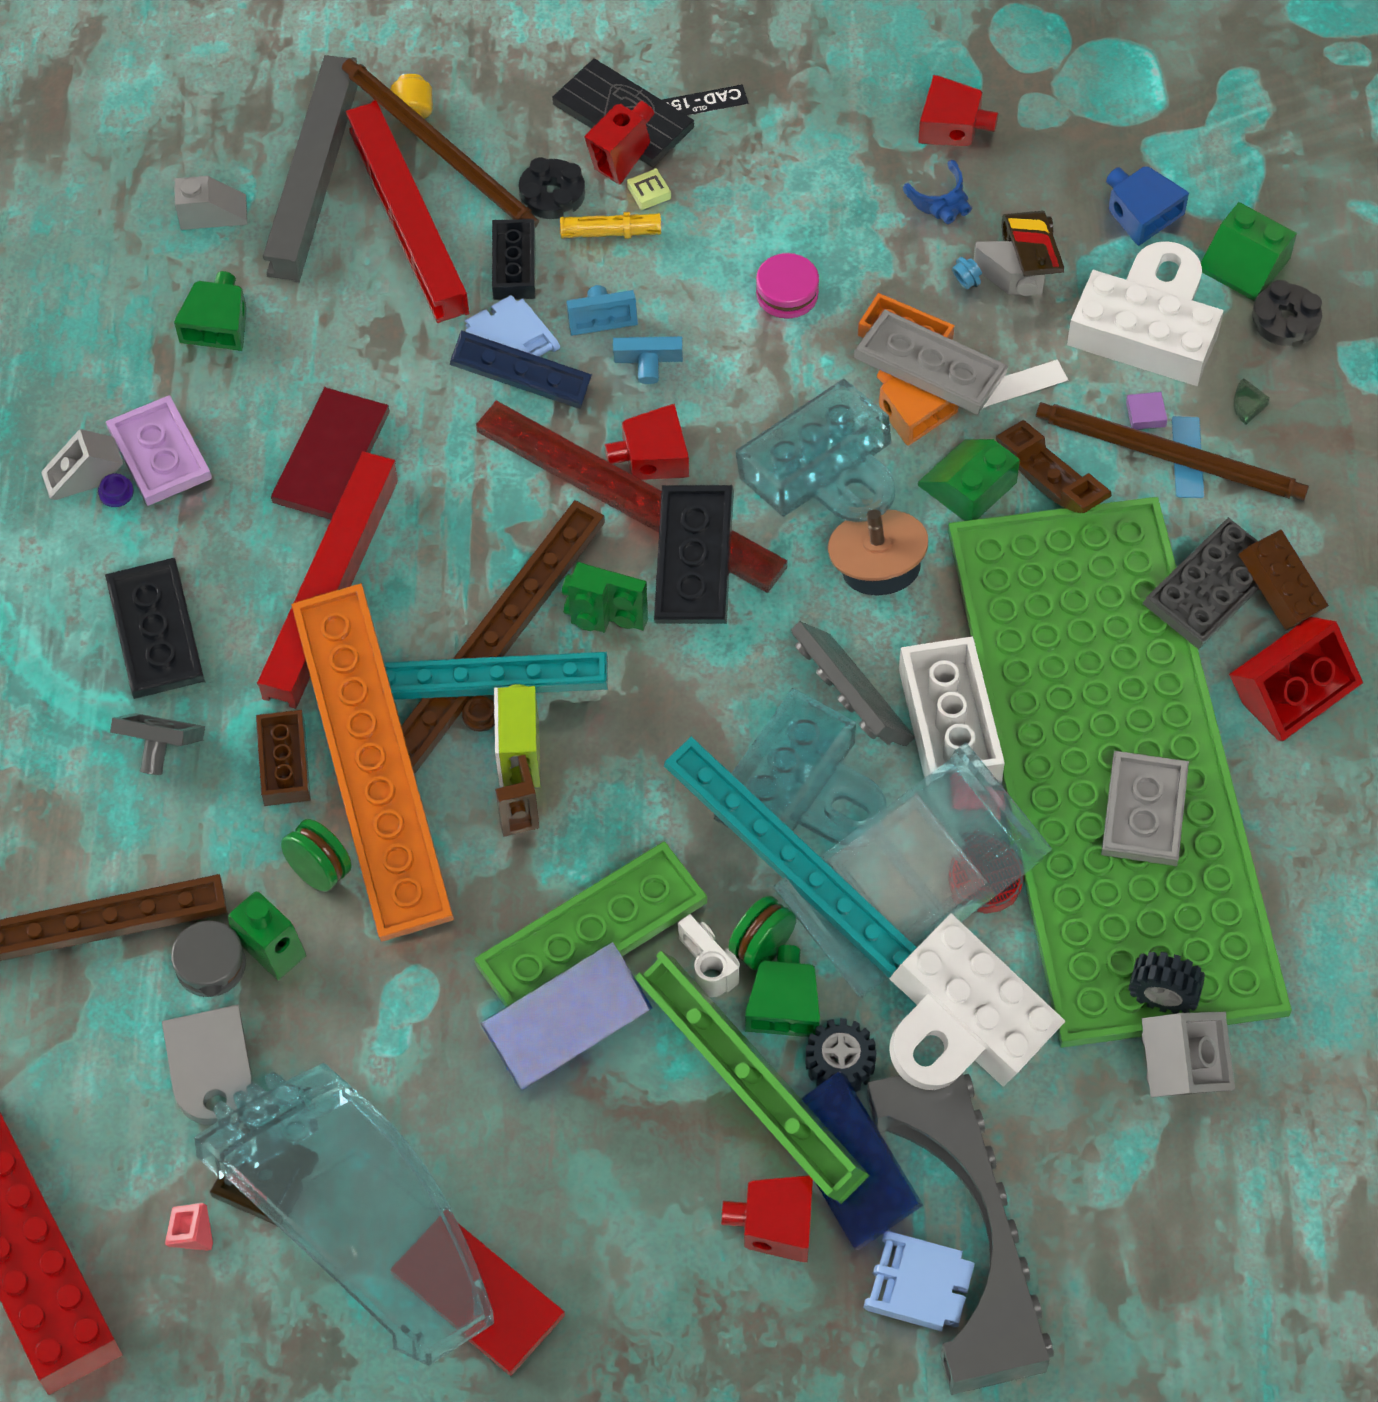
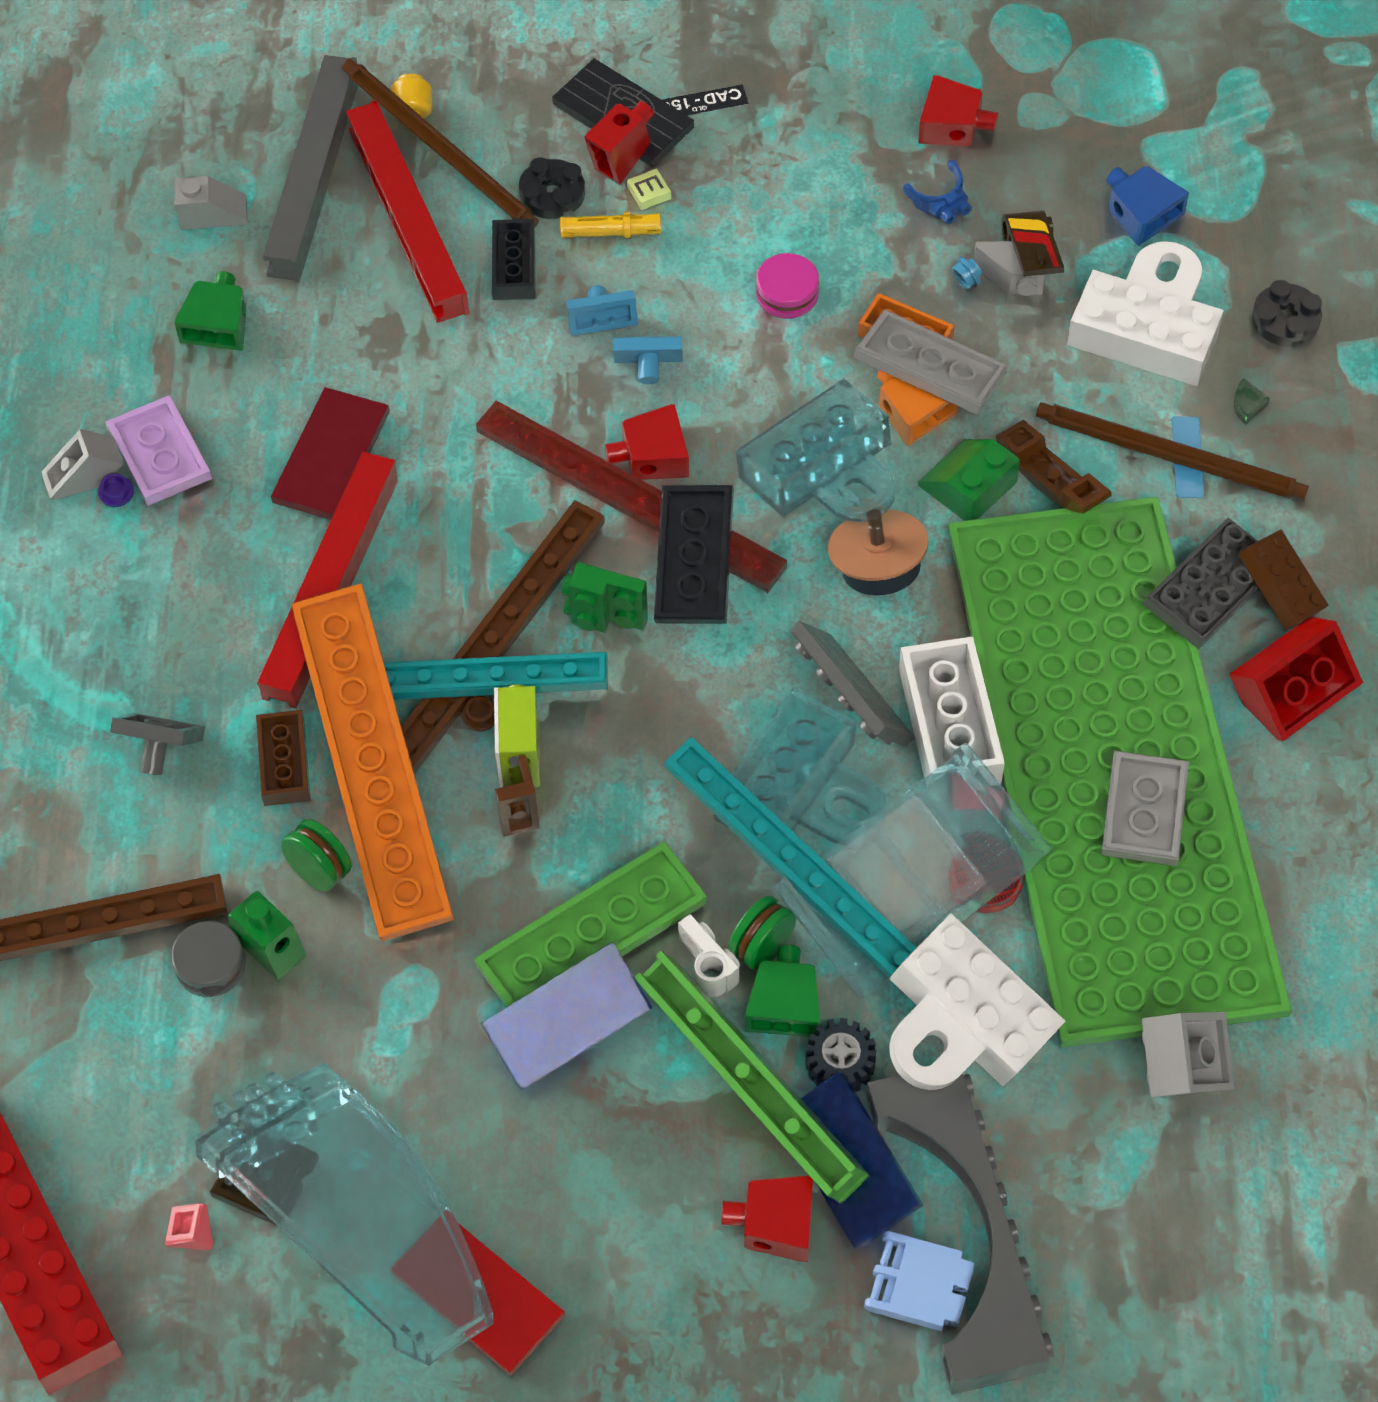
(154, 628): black tile -> none
(207, 1060): light grey tile -> none
(513, 326): light blue plate -> none
(520, 369): dark blue tile -> none
(1028, 381): white sticker -> none
(1146, 410): medium lavender tile -> none
(1166, 982): black wheel -> none
(1248, 251): green slope -> none

